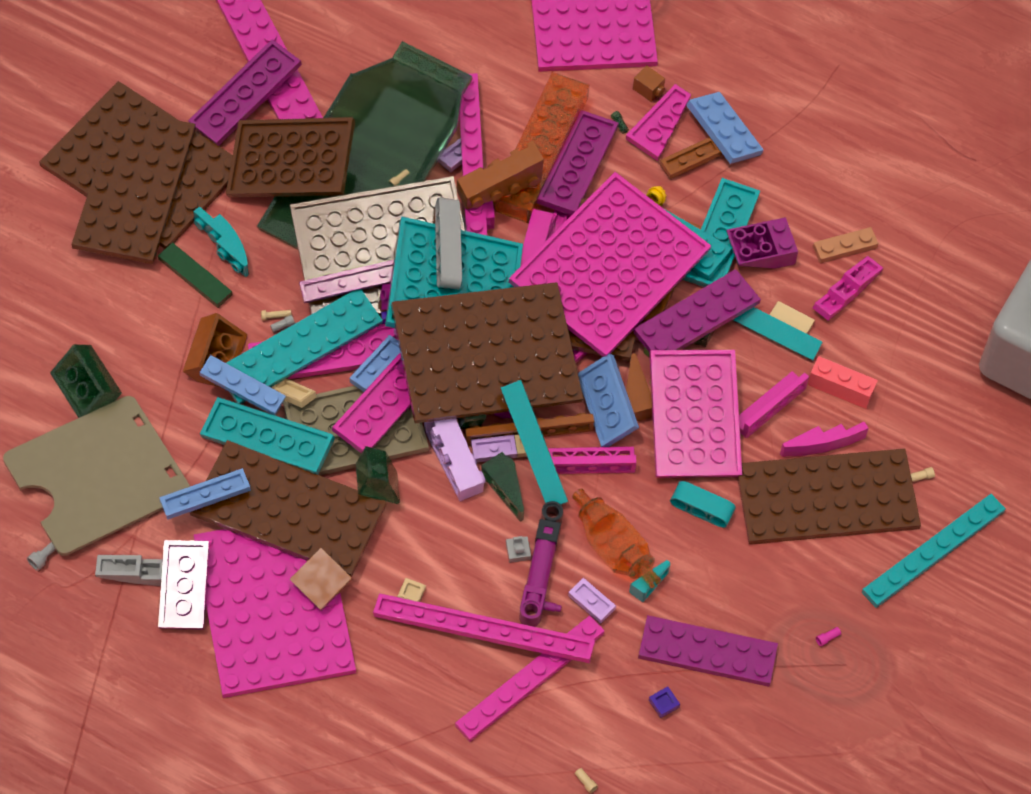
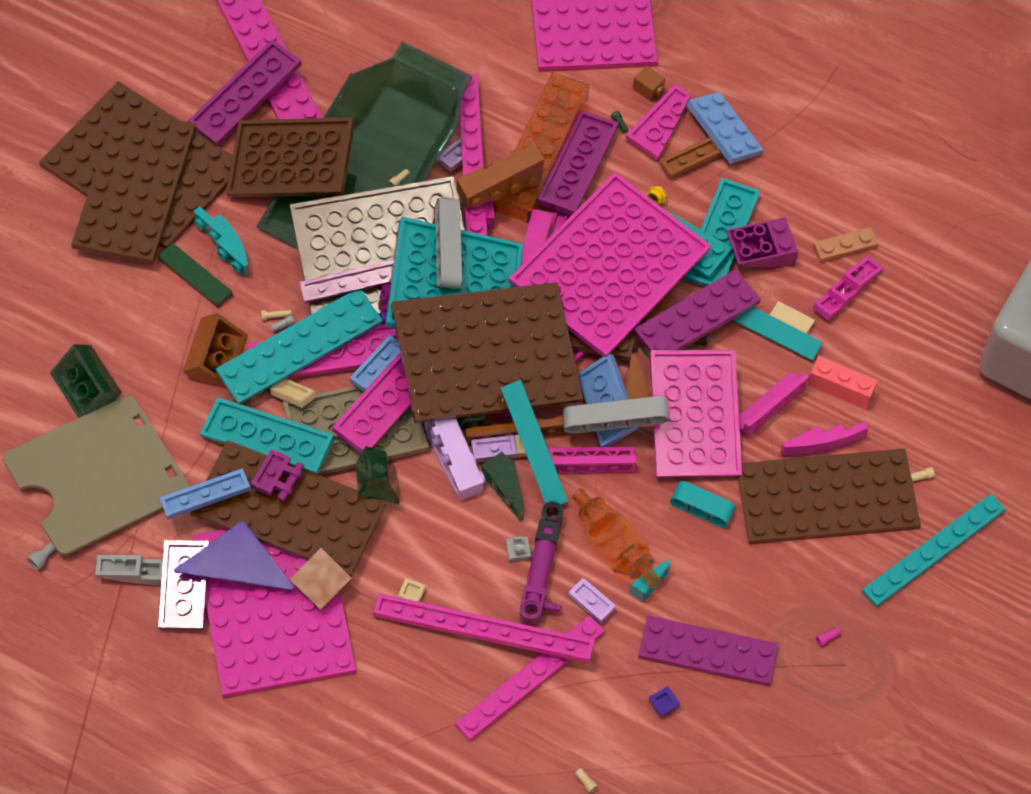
(238, 559): none -> tile
(242, 385): medium blue plate -> none
(271, 472): none -> magenta plate
(616, 414): none -> light grey beam

